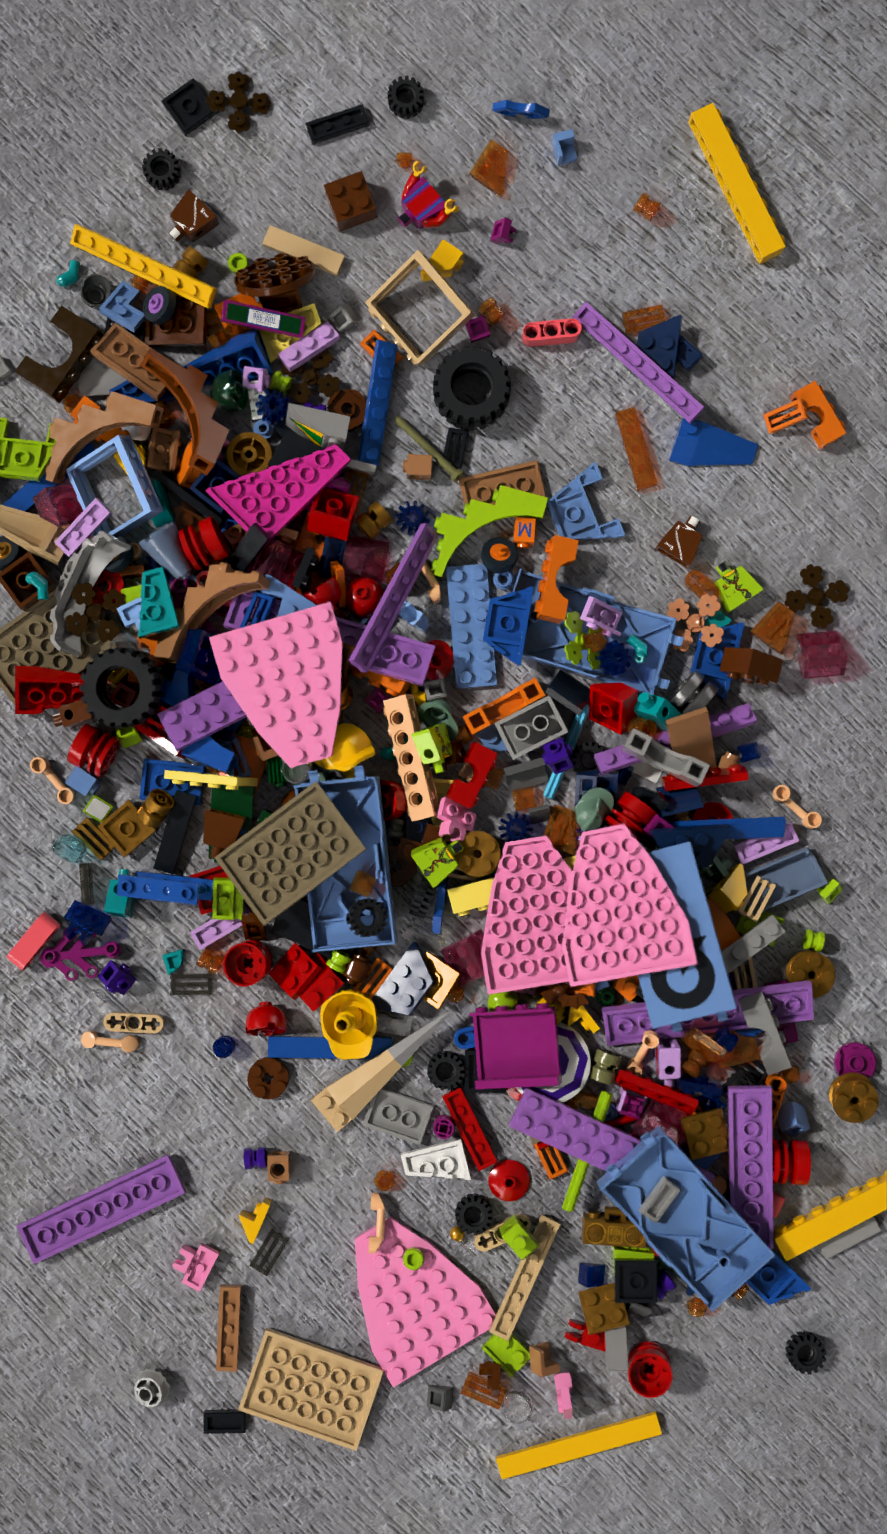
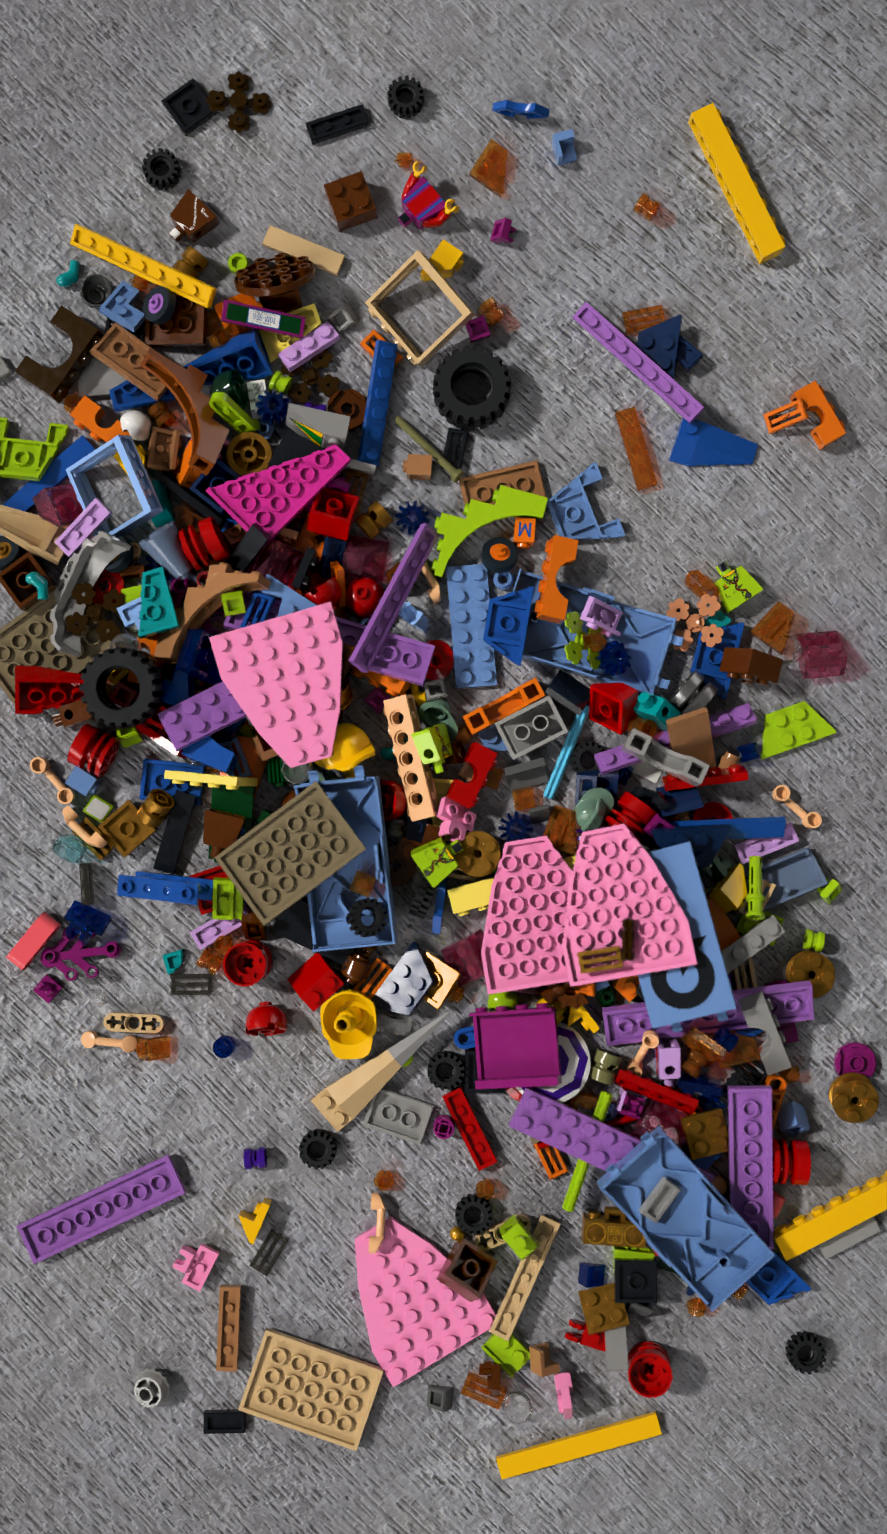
(48, 988): none -> magenta tile
(92, 422): medium nougat arch -> none
(94, 840): none -> light nougat bar
(117, 977): dark purple brick -> none
(118, 905): teal torso -> none
(153, 1048): none -> clear orange bracket
(223, 944): none -> clear orange plate
(232, 413): none -> lime plate
(233, 603): none -> lime plate
(260, 1087): reddish brown plate -> none
(263, 379): lavender bracket -> none
(279, 1157): medium nougat brick -> none
(295, 971): red plate -> none
(309, 1158): none -> black tyre
(315, 1047): blue tile -> none
(338, 961): lime wheel -> none
(413, 1258): lime tile -> none
(437, 1160): white wing -> none
(467, 1270): none -> reddish brown brick
(485, 1189): none -> clear orange plate
(506, 1170): red dish -> none
(558, 755): dark purple brick -> none
(559, 326): coral beam -> none
(582, 962): none -> pearl gold tile
(628, 939): none -> dark brown axle
(640, 649): teal arm -> none
(667, 1283): dark purple wheel -> none
(681, 542): reddish brown torso -> none
(755, 897): none -> lime pin
(792, 728): none -> lime wing
(816, 596): dark brown plant -> none

